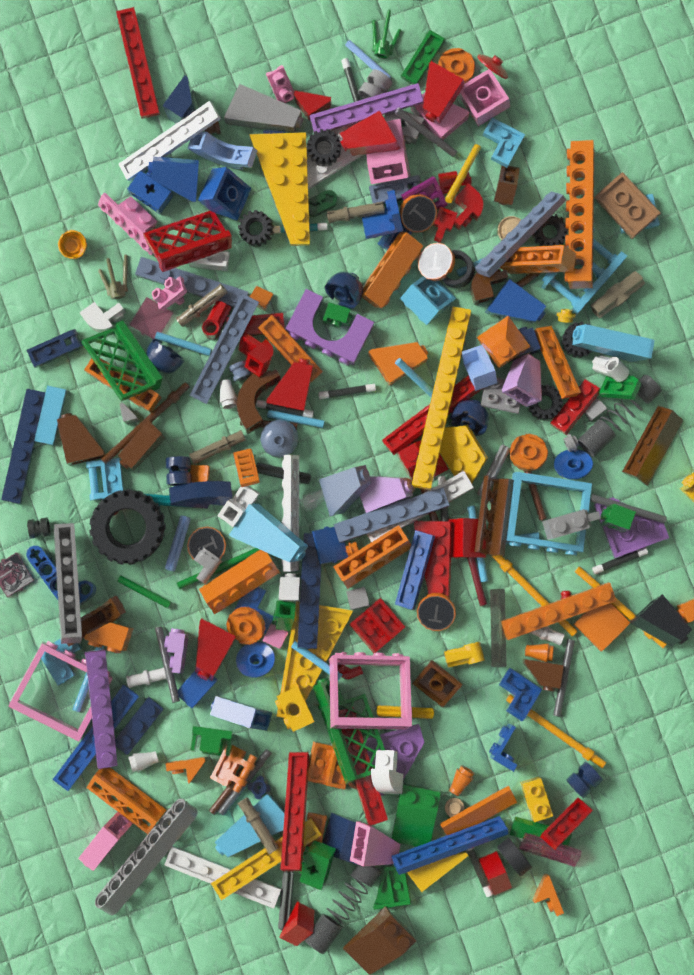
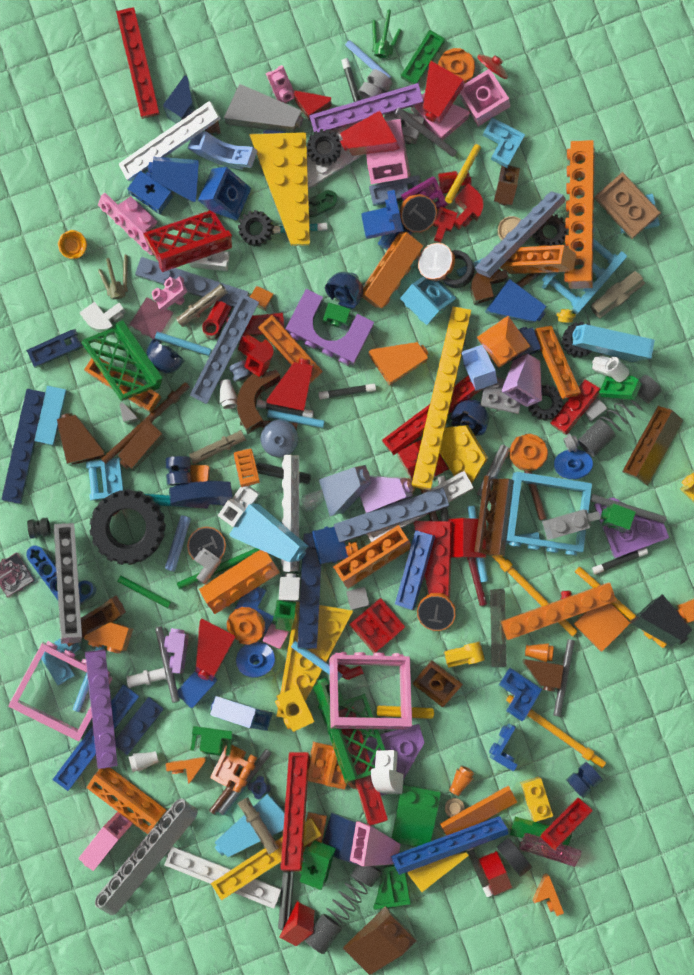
(355, 212): dark tan pin -> none
(414, 376): medium azure bar -> none
(549, 634): white pin -> none

